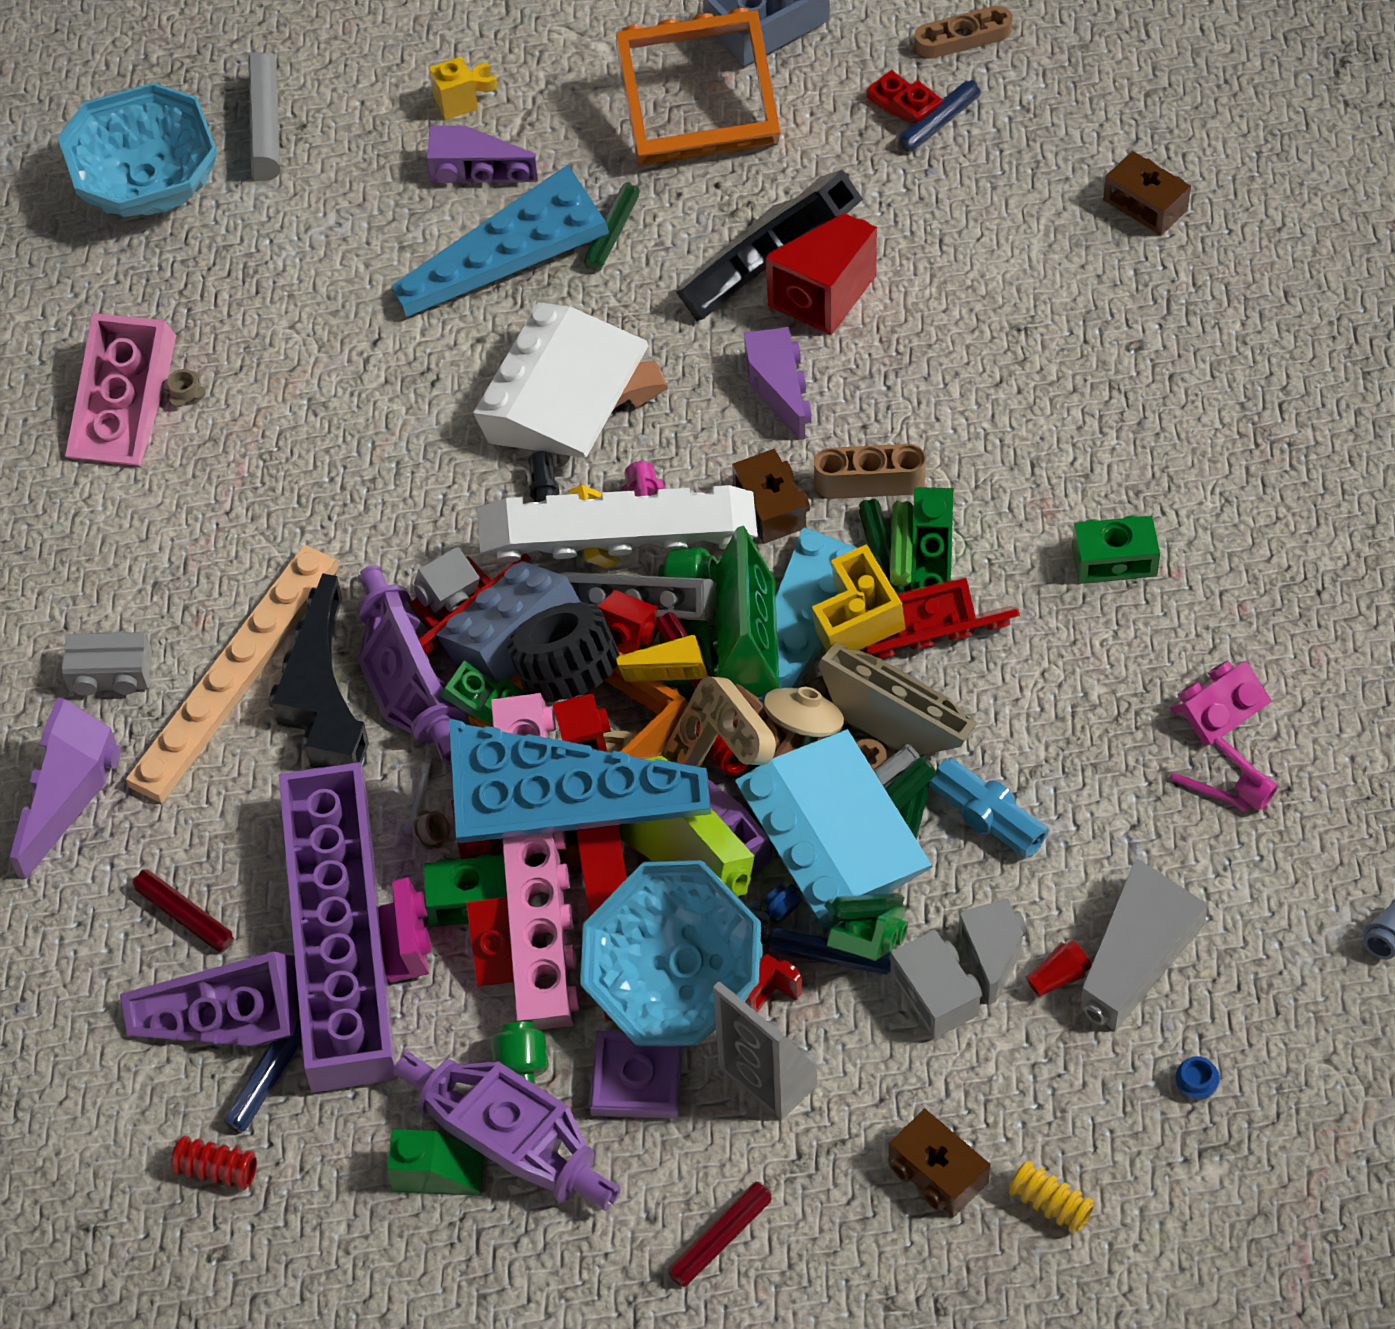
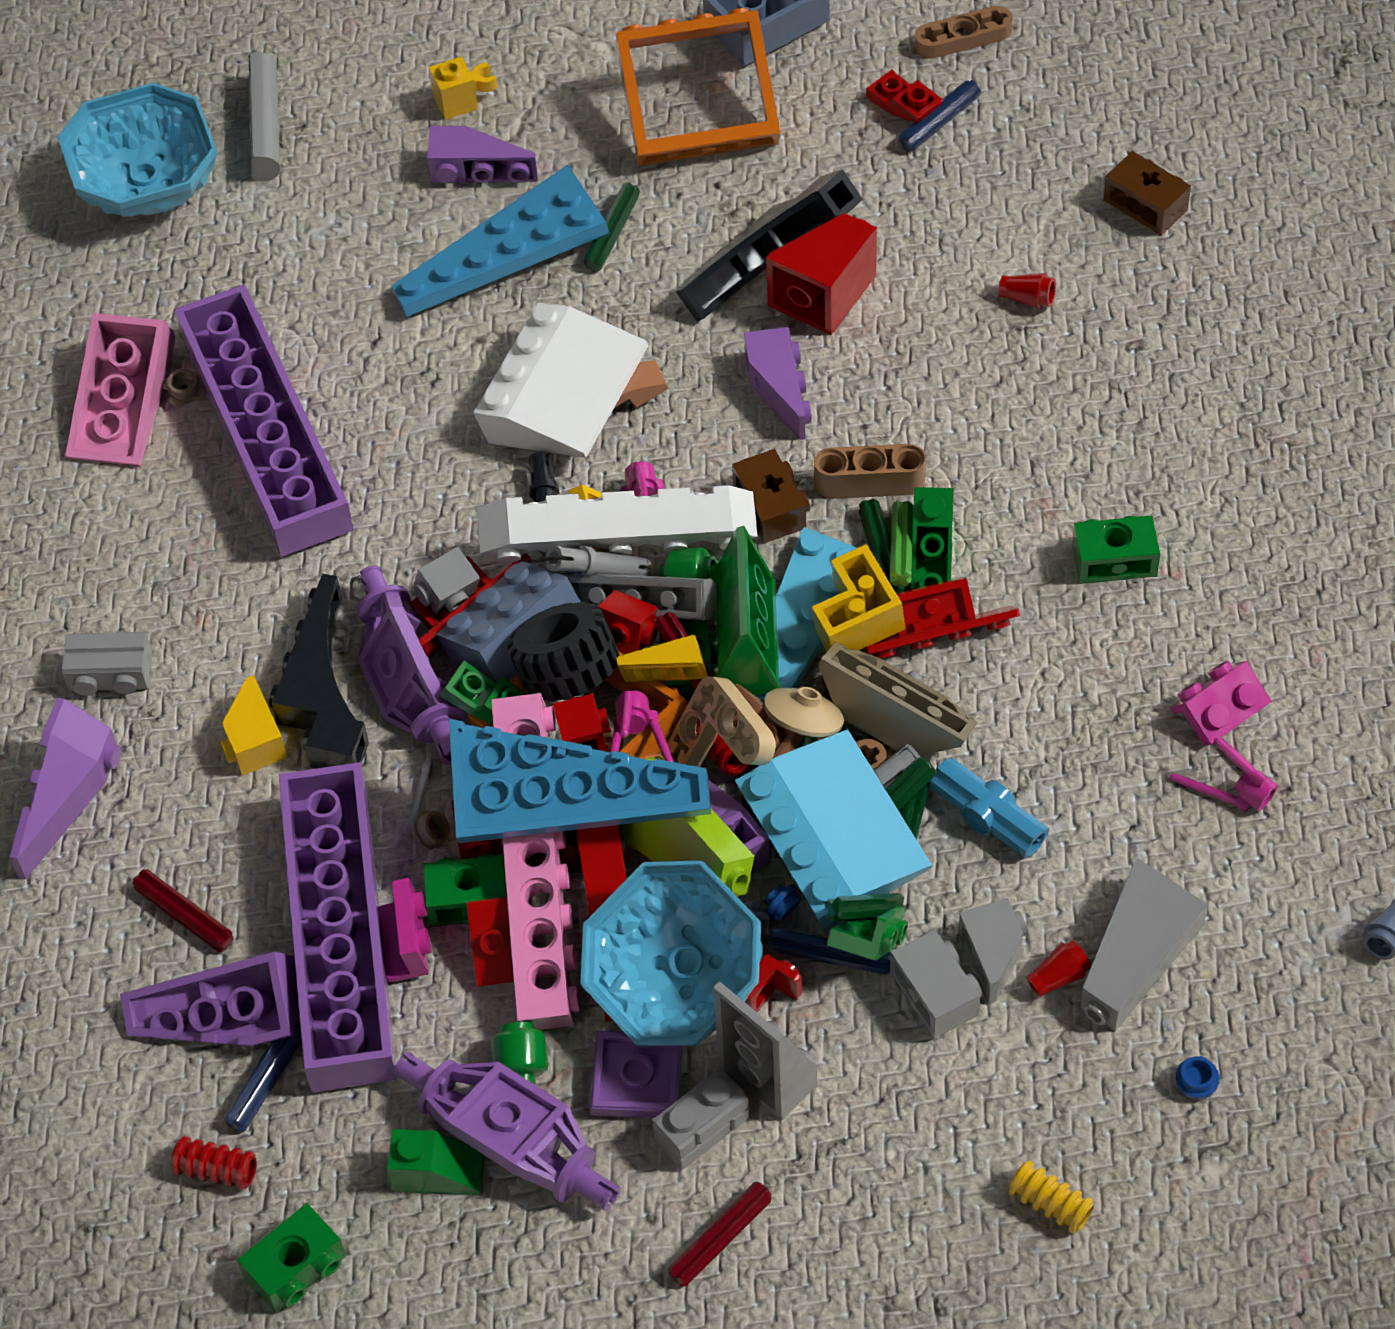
(230, 676): light nougat plate -> none
(251, 731): none -> yellow slope
(264, 421): none -> medium lavender brick
(298, 1235): none -> green brick
(586, 561): none -> light grey pin
(633, 717): none -> dark pink plant
(700, 1118): none -> light grey brick
(933, 1143): reddish brown brick -> none
(1029, 289): none -> red cone

